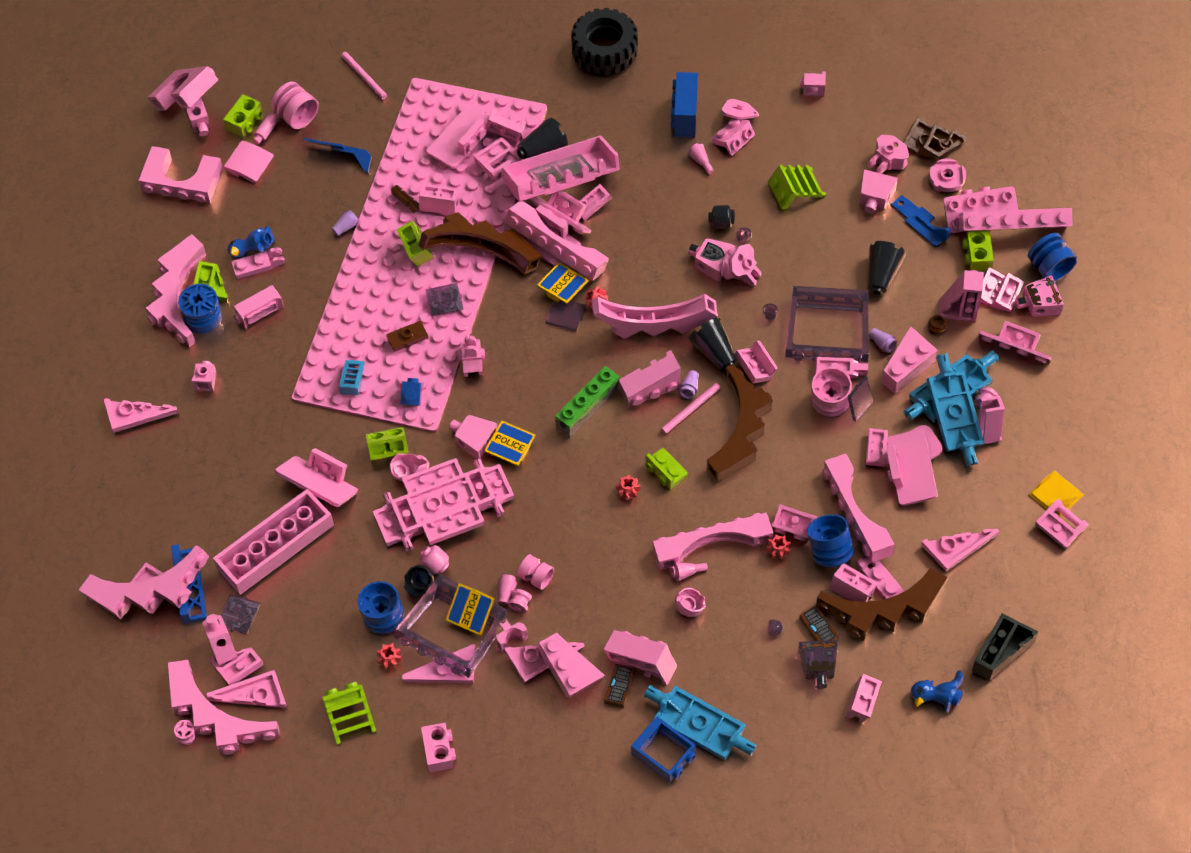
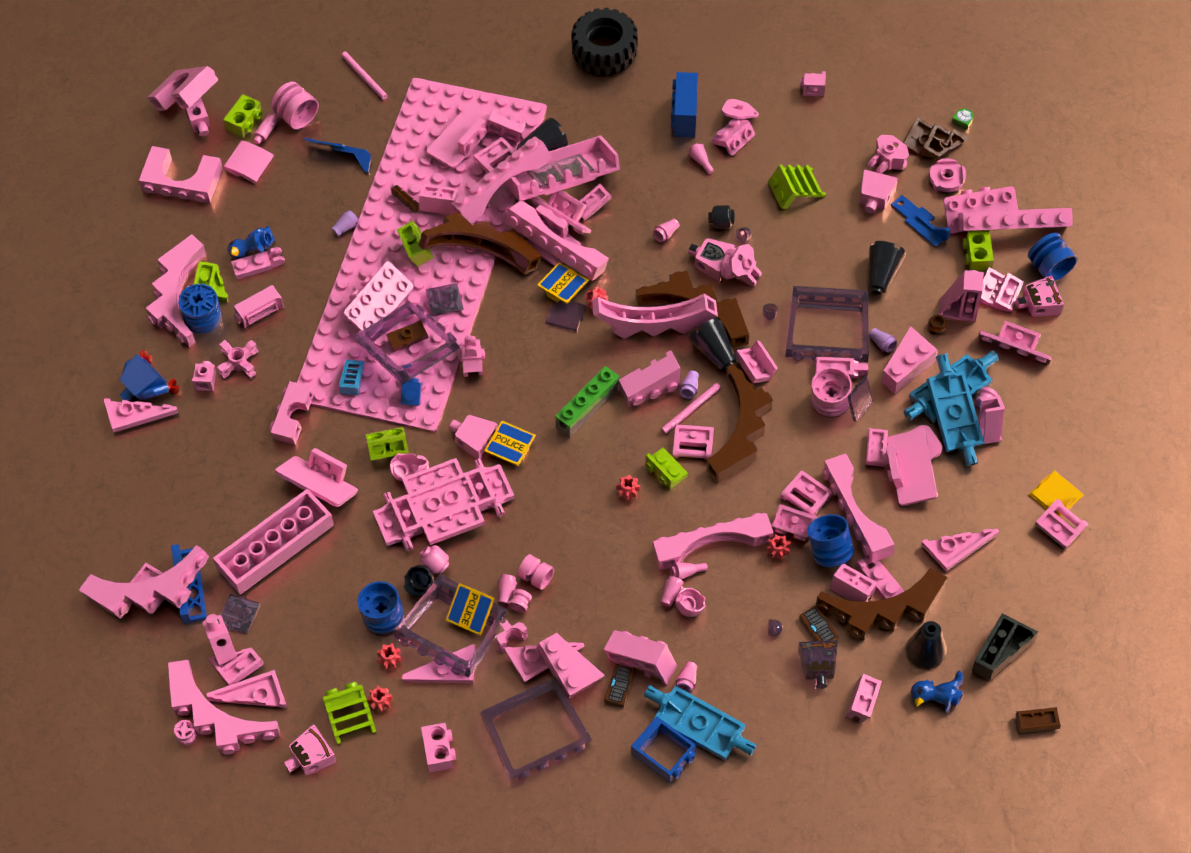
(143, 380): none -> blue torso
(237, 365): none -> bright pink pin
(295, 397): none -> bright pink arch
(310, 752): none -> bright pink torso
(377, 296): none -> bright pink bracket
(379, 693): none -> coral gear
(407, 372): none -> clear purple windscreen
(528, 157): none -> bright pink arch
(546, 687): none -> clear purple windscreen
(664, 231): none -> bright pink cone
(671, 588): none -> bright pink cone
(681, 289): none -> reddish brown arch
(687, 677): none -> bright pink cone
(693, 436): none -> bright pink plate
(809, 489): none -> bright pink plate
(927, 646): none -> black cone
(963, 117): none -> tile
(1038, 720): none -> reddish brown plate

